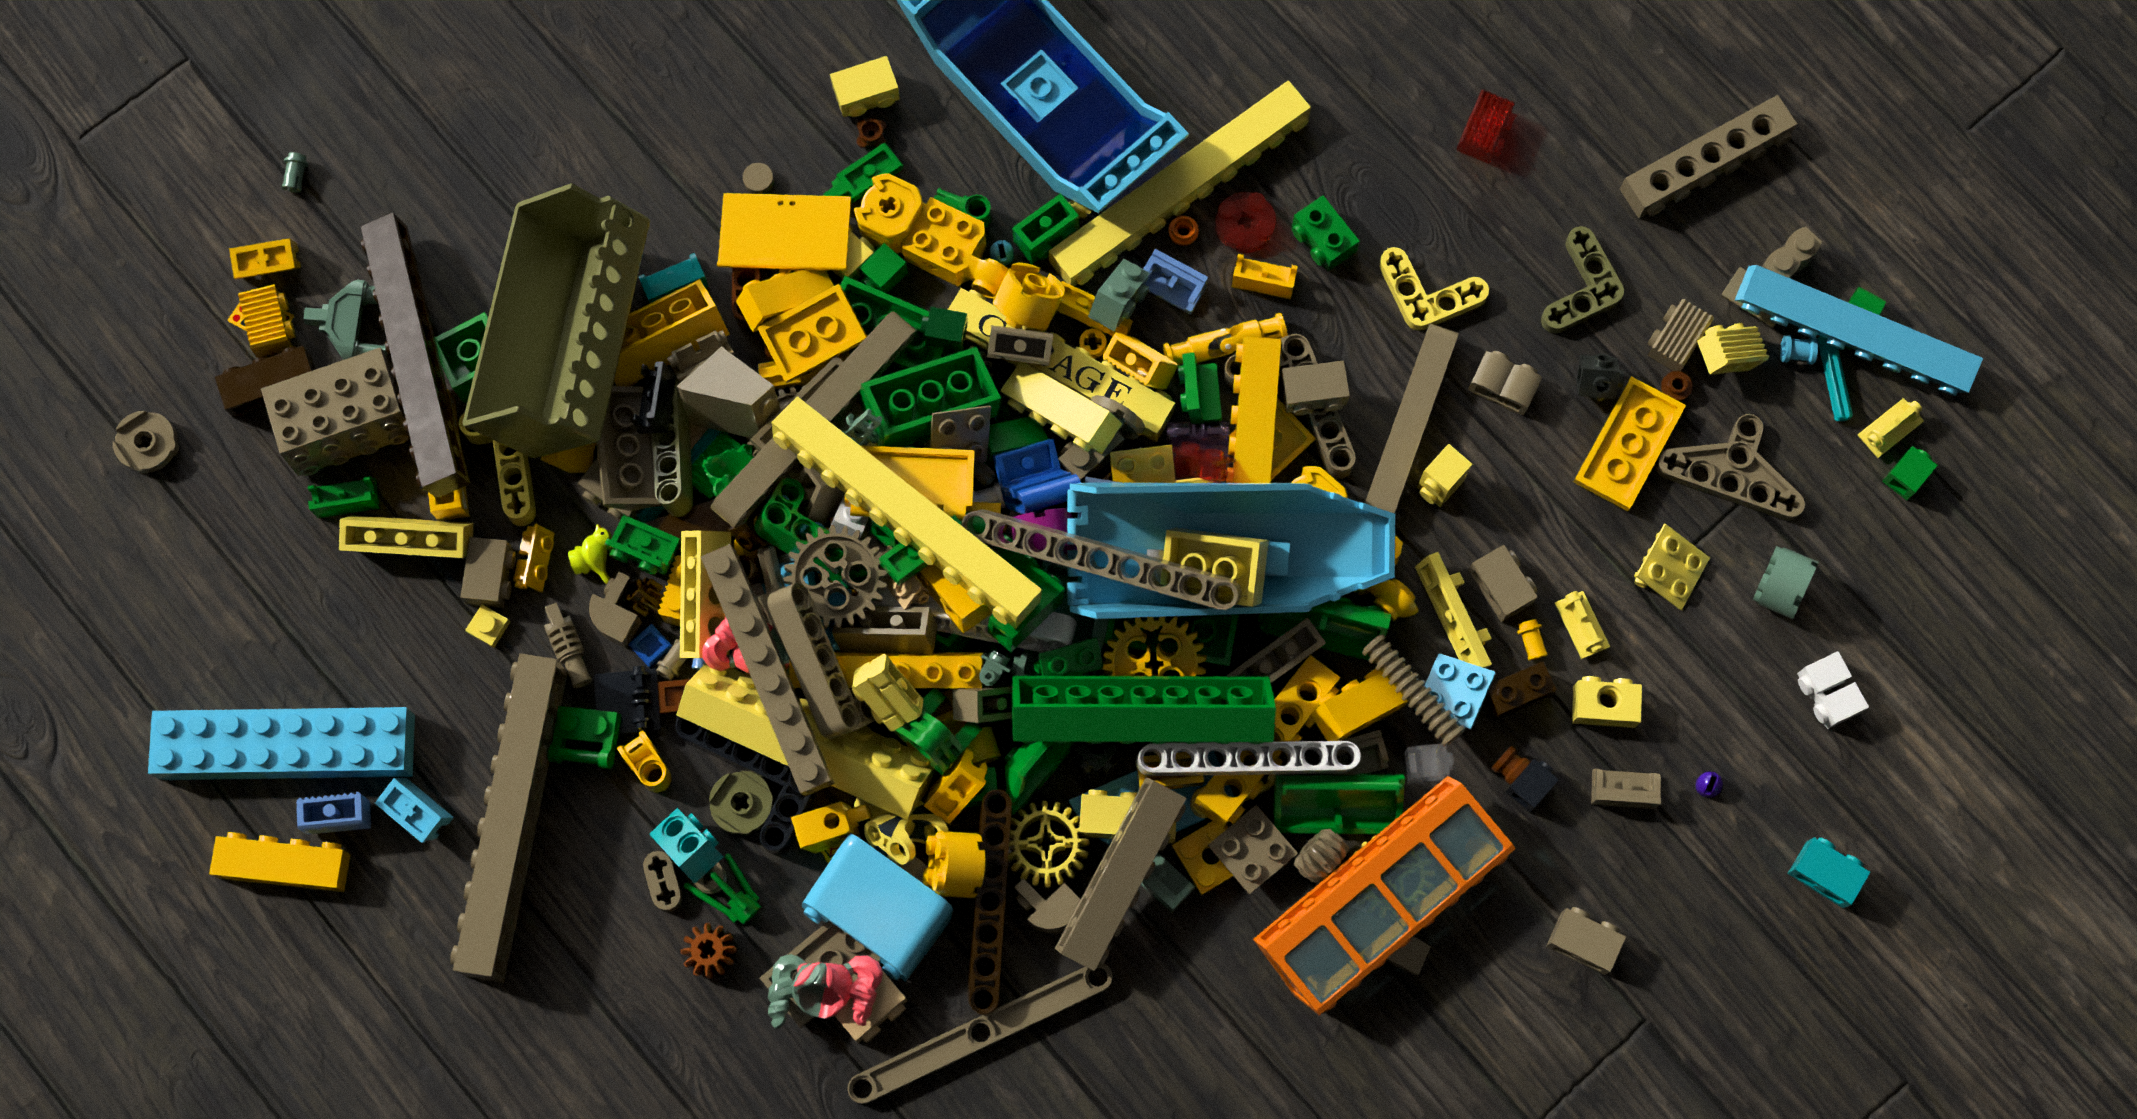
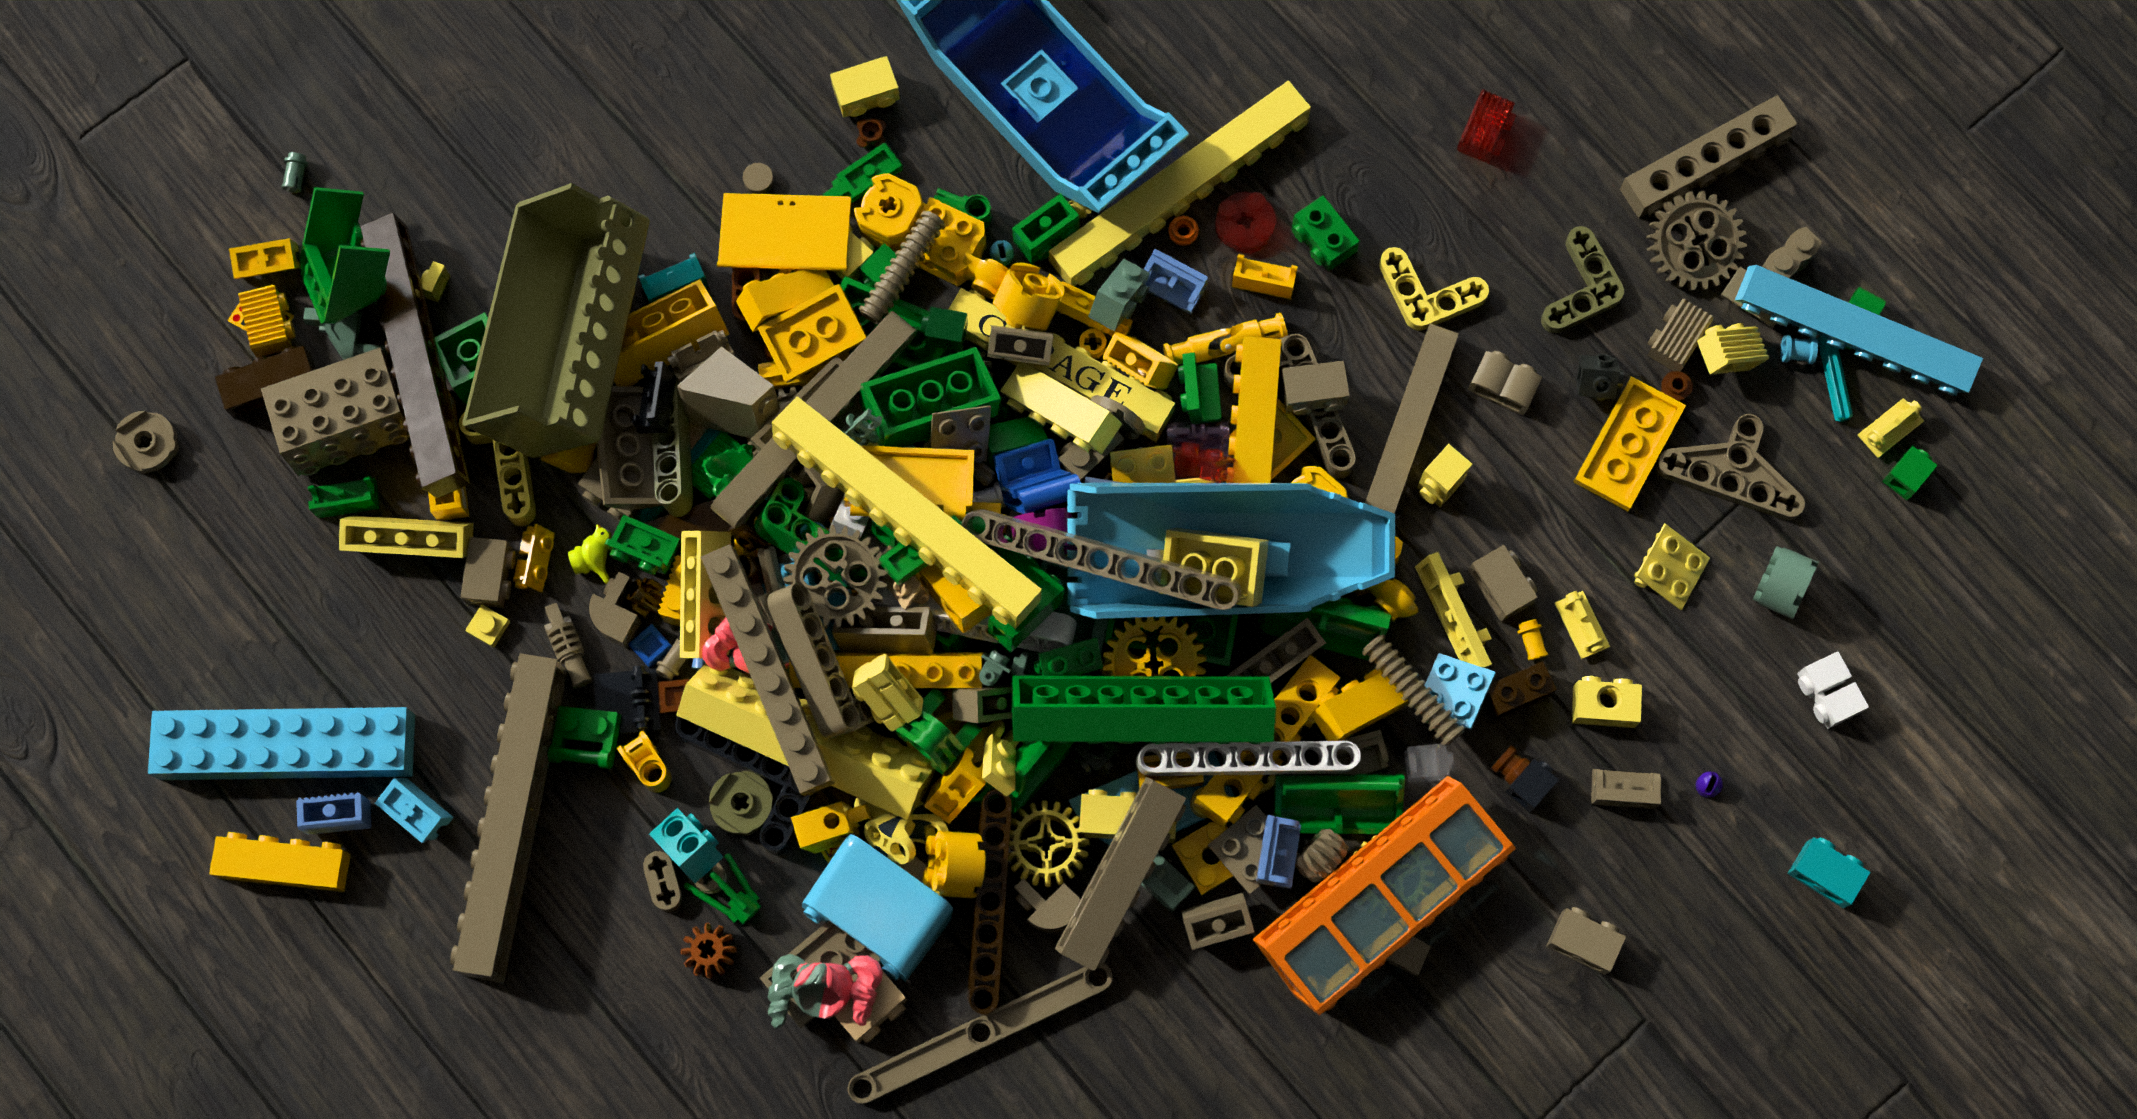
(333, 263): none -> green windscreen
(434, 281): none -> light yellow plate
(902, 267): none -> dark tan piece
(999, 758): none -> light yellow hinge
(1217, 921): none -> dark tan brick
(1278, 852): none -> medium blue hinge
(1672, 252): none -> dark tan gear

